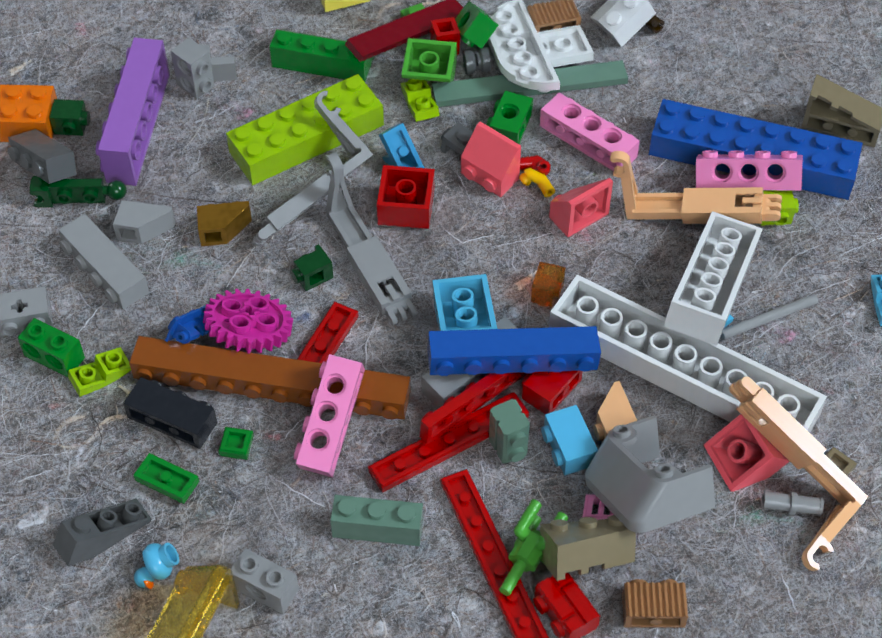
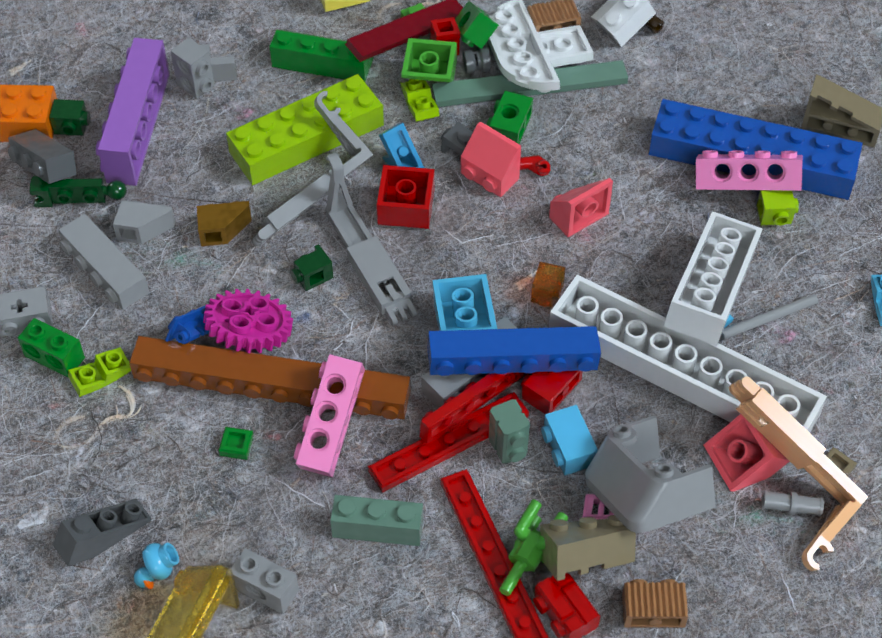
(166, 478): green plate -> none
(170, 412): black brick -> none
(329, 333): red tile -> none
(538, 178): yellow arm -> none
(586, 131): bright pink brick -> none
(613, 412): light nougat slope -> none
(695, 204): light nougat hinge -> none

